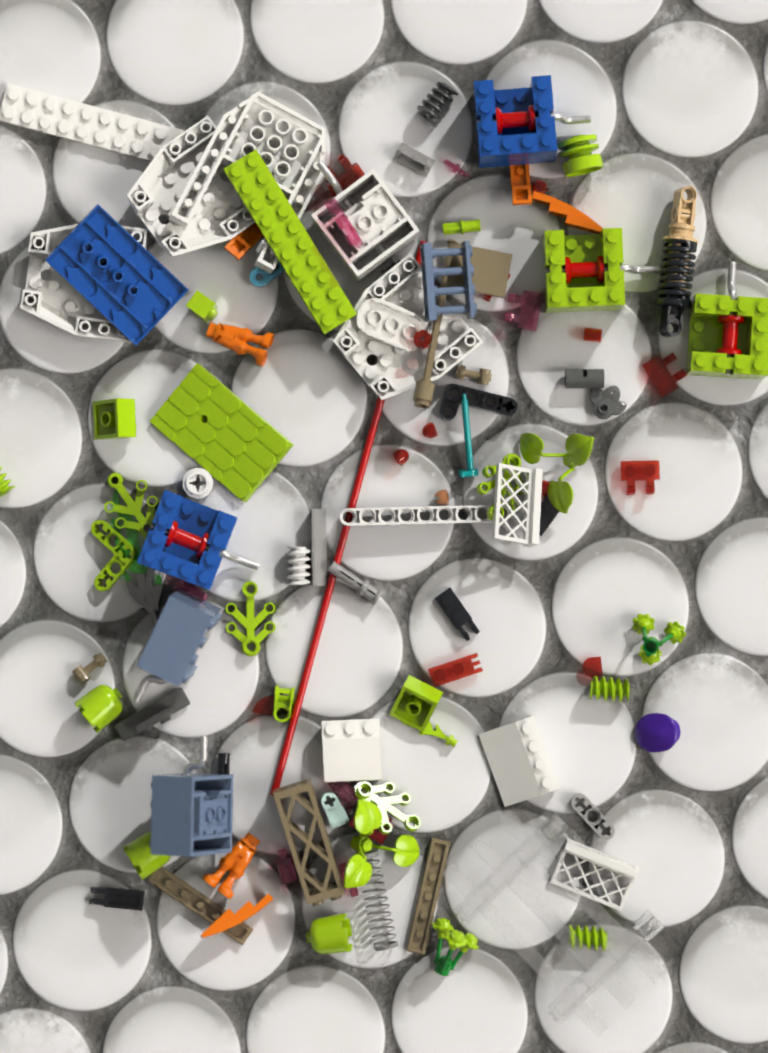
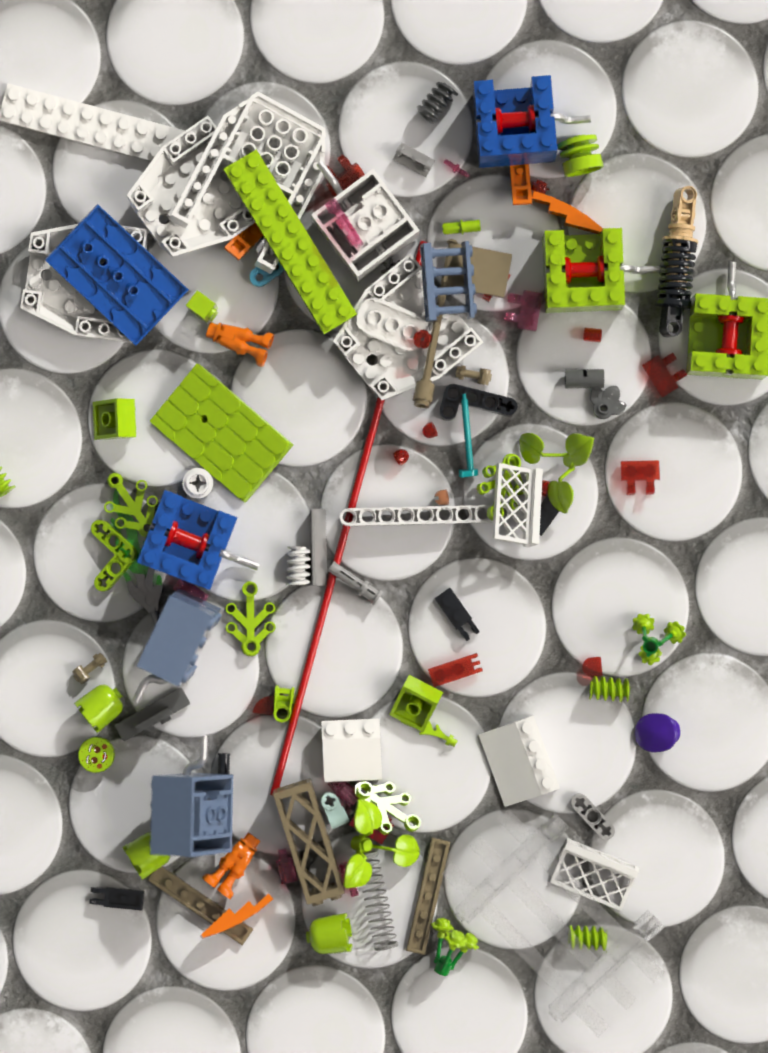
(96, 754): none -> lime head

